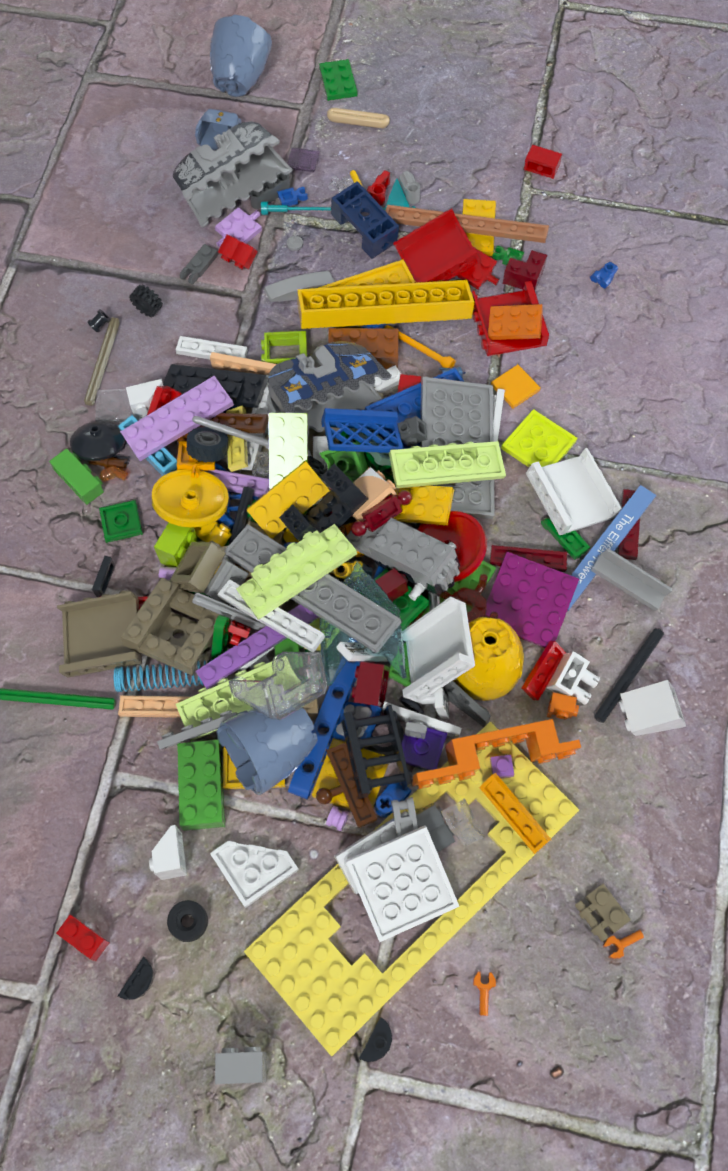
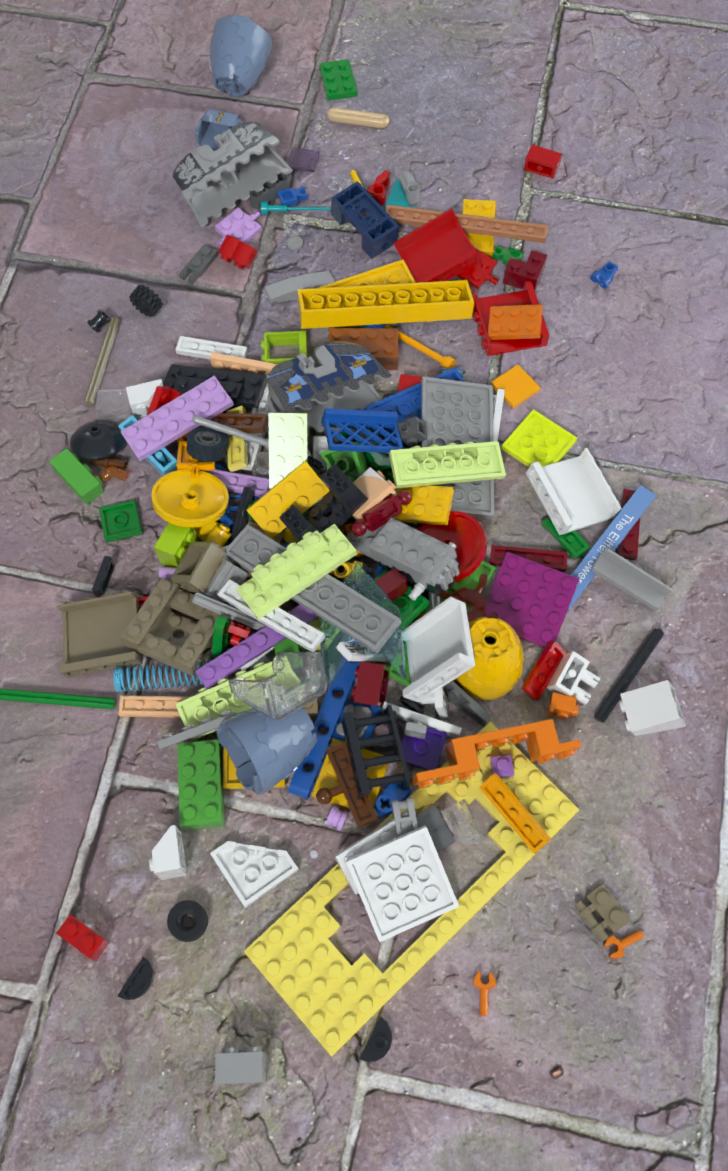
(384, 385): white plate -> none

